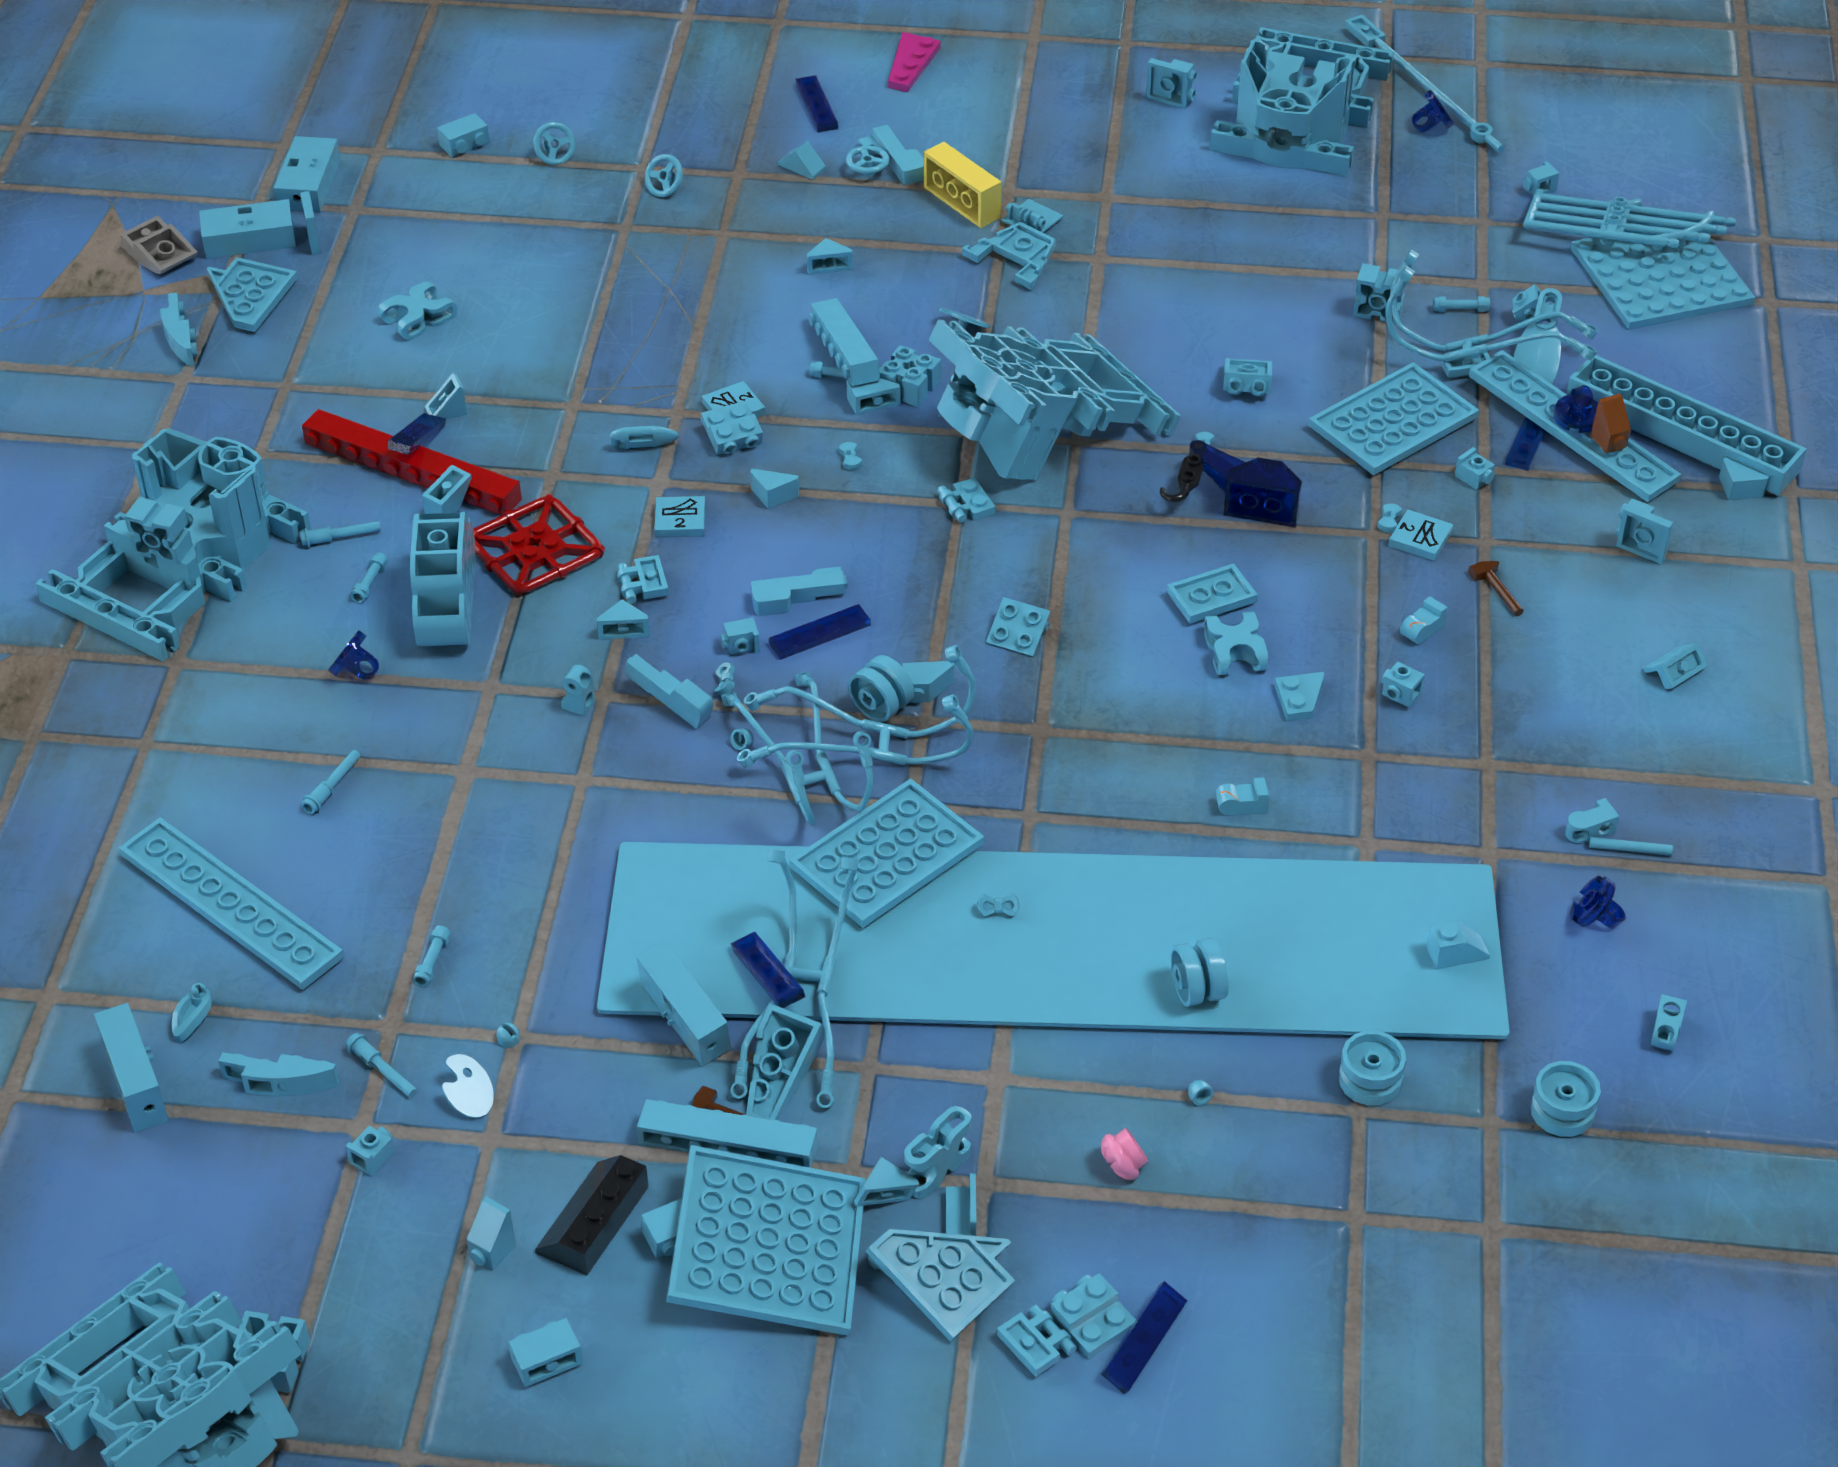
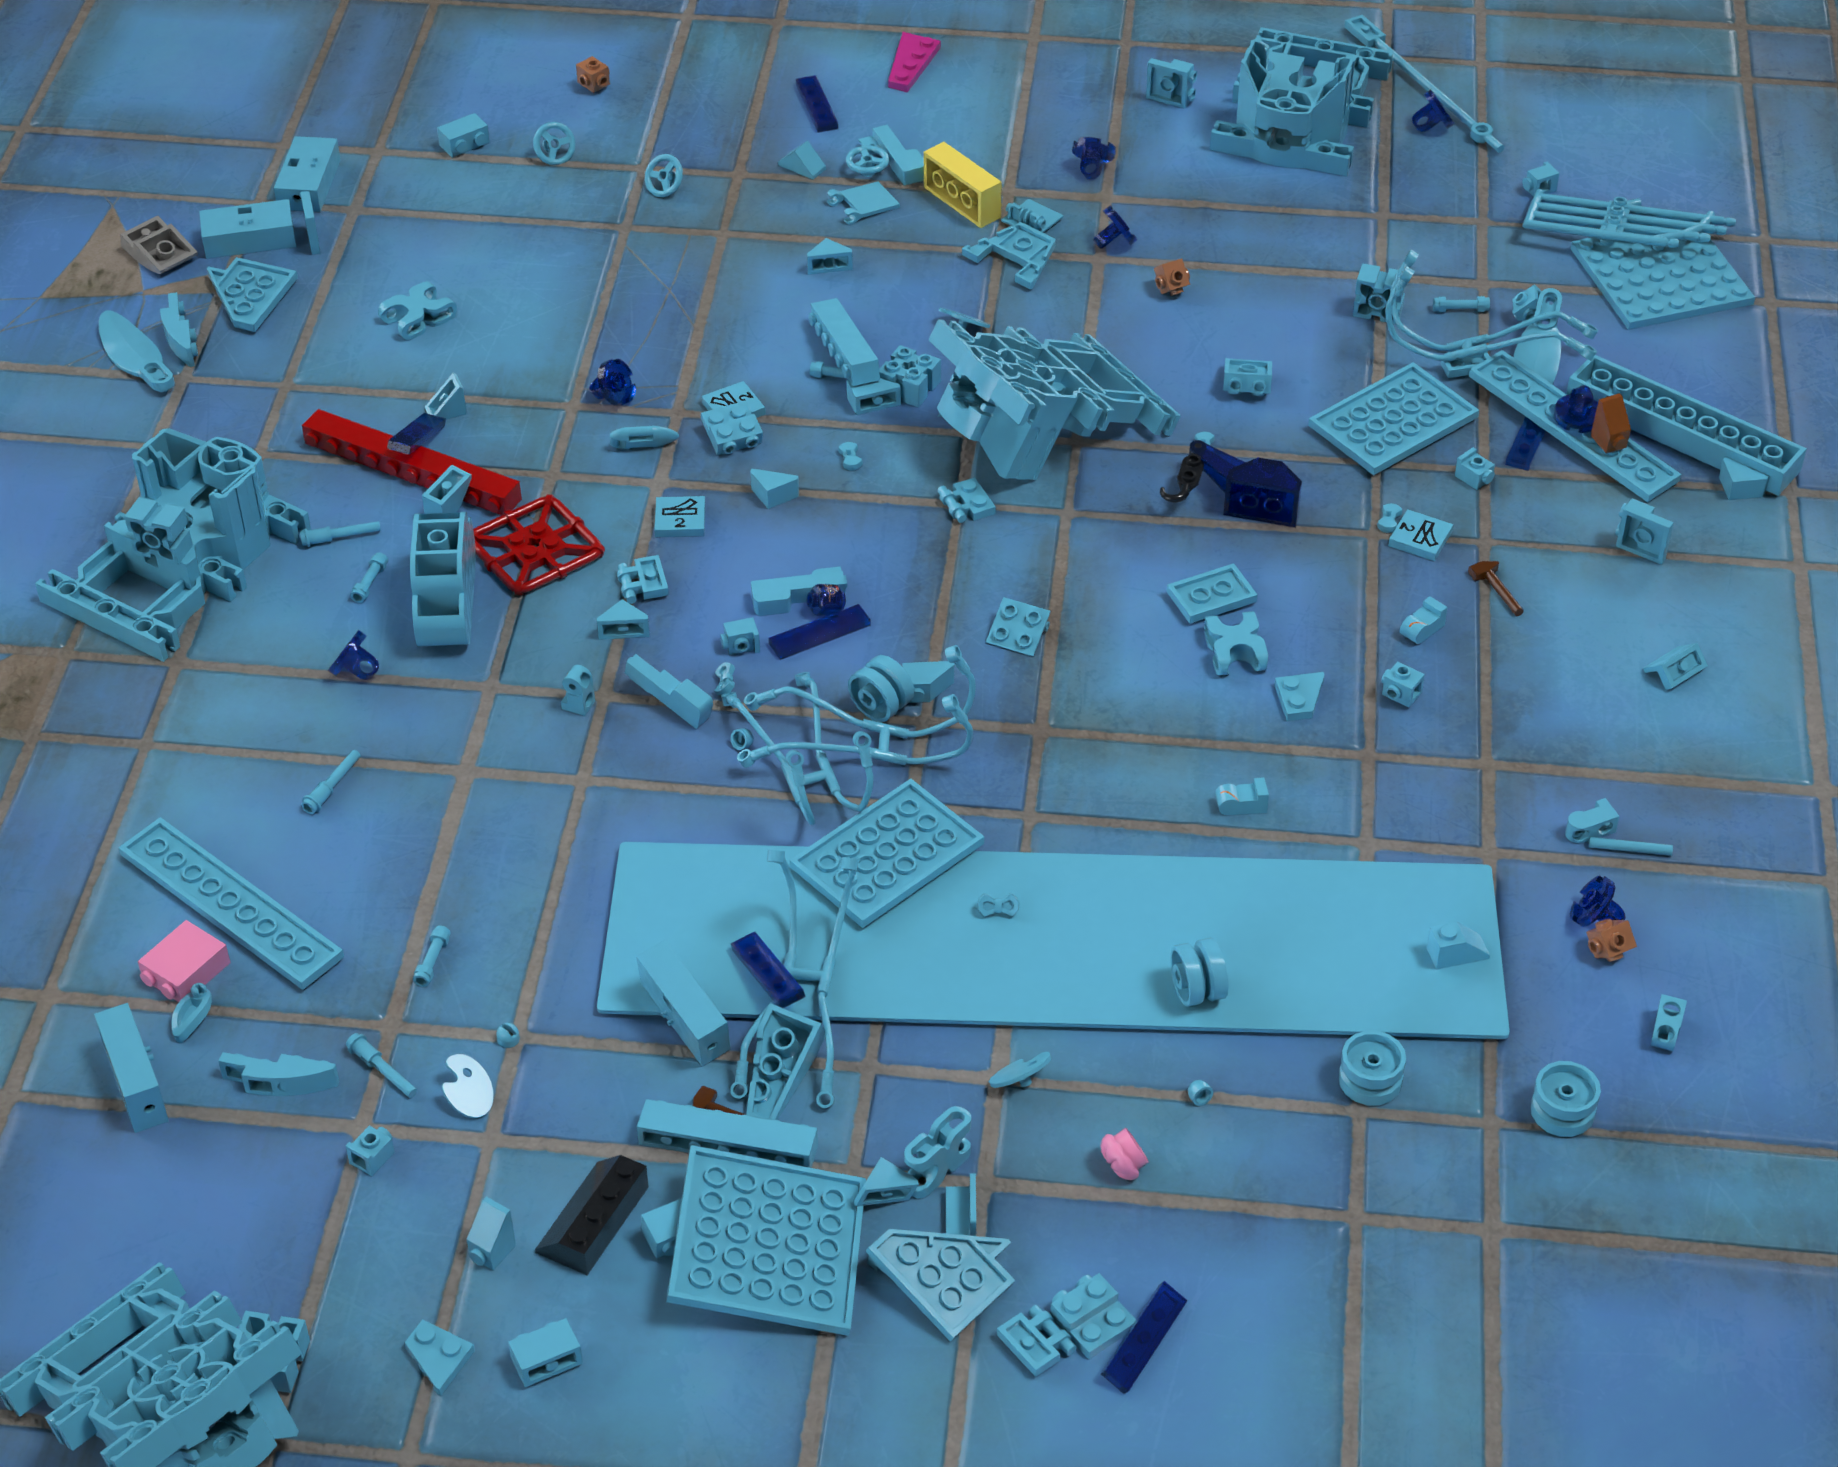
(133, 351): none -> medium azure plant
(183, 960): none -> bright pink brick
(438, 1354): none -> medium azure wing
(593, 74): none -> nougat brick
(614, 383): none -> clear blue tile
(826, 599): none -> clear blue head
(864, 200): none -> medium azure flag
(1020, 1071): none -> medium azure piece
(1092, 151): none -> clear blue tile
(1112, 231): none -> clear blue tile
(1172, 277): none -> nougat brick
(1611, 939): none -> nougat brick

